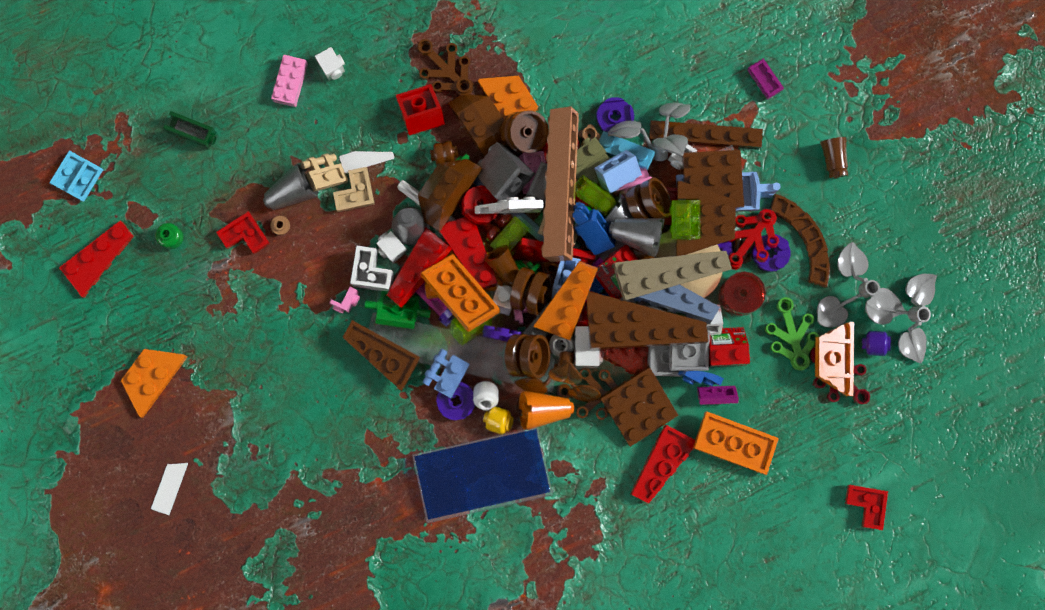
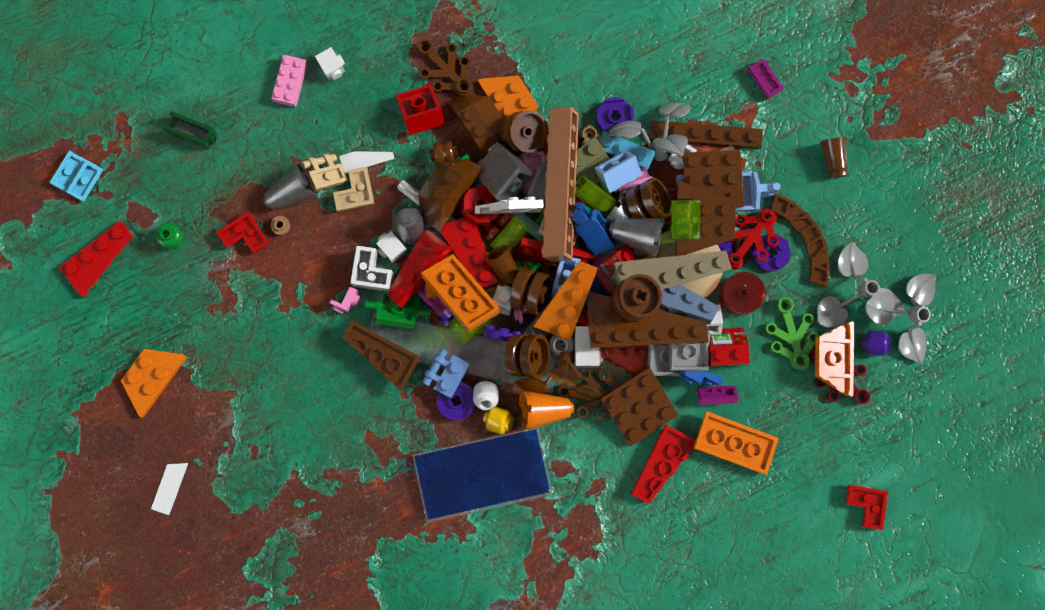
(648, 296): none -> reddish brown wheel

